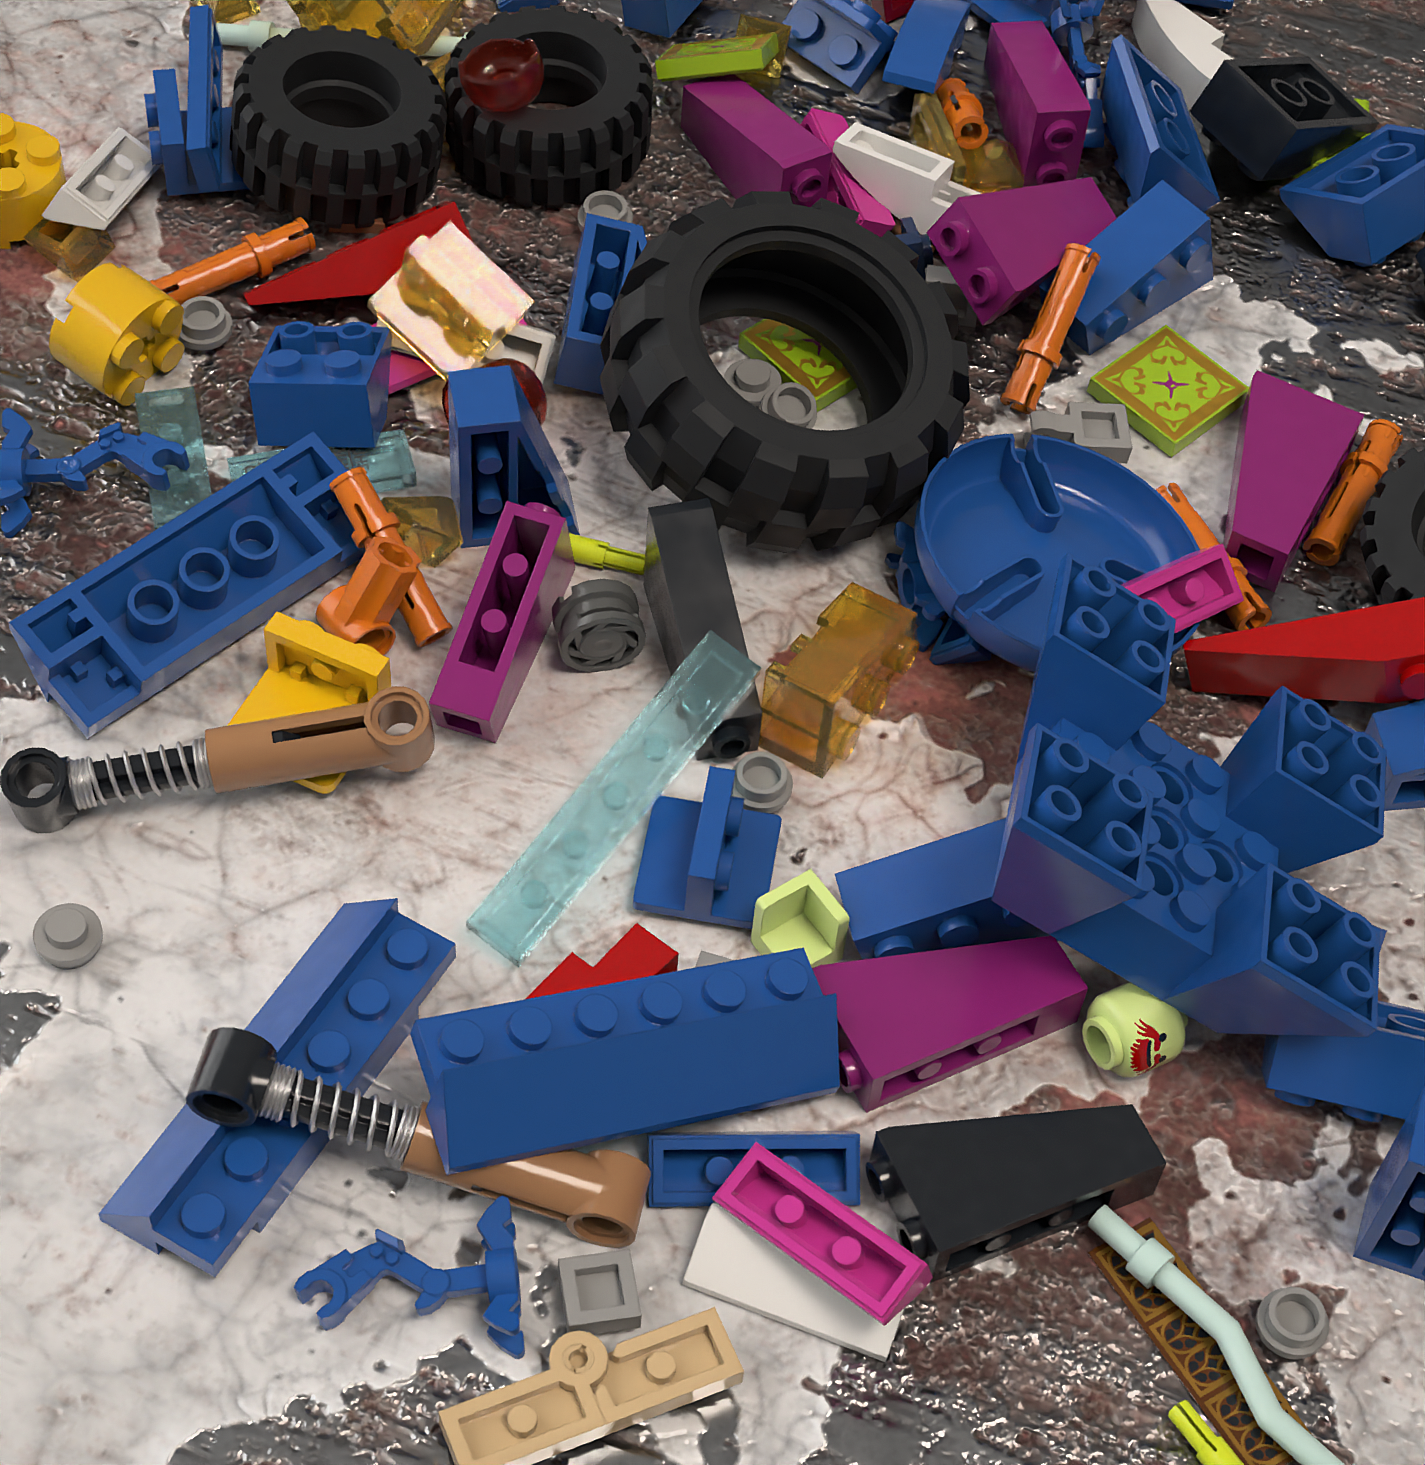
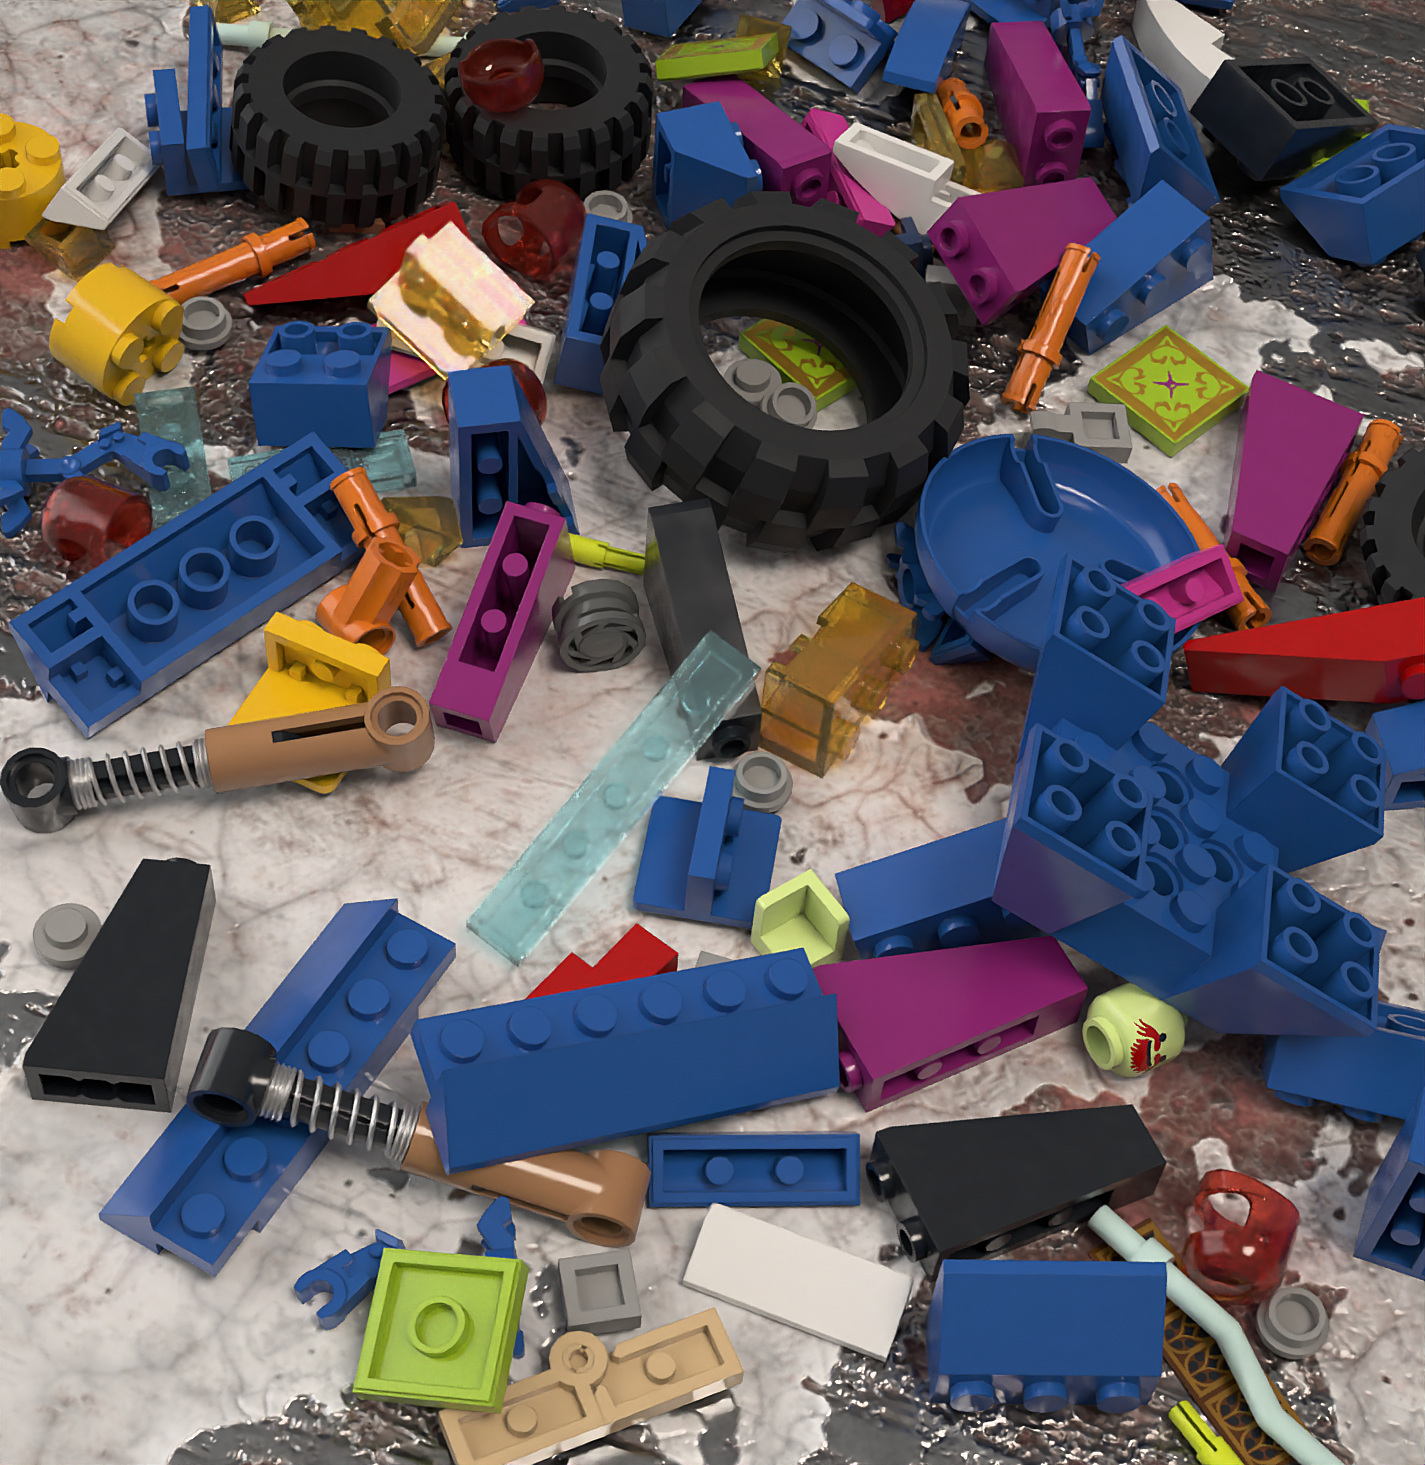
(89, 510): none -> clear red helmet
(132, 998): none -> black slope
(441, 1330): none -> lime tile
(548, 214): none -> clear red helmet
(699, 161): none -> blue slope
(823, 1235): dark pink slope -> none
(1046, 1334): none -> blue slope
(1237, 1261): none -> clear red helmet

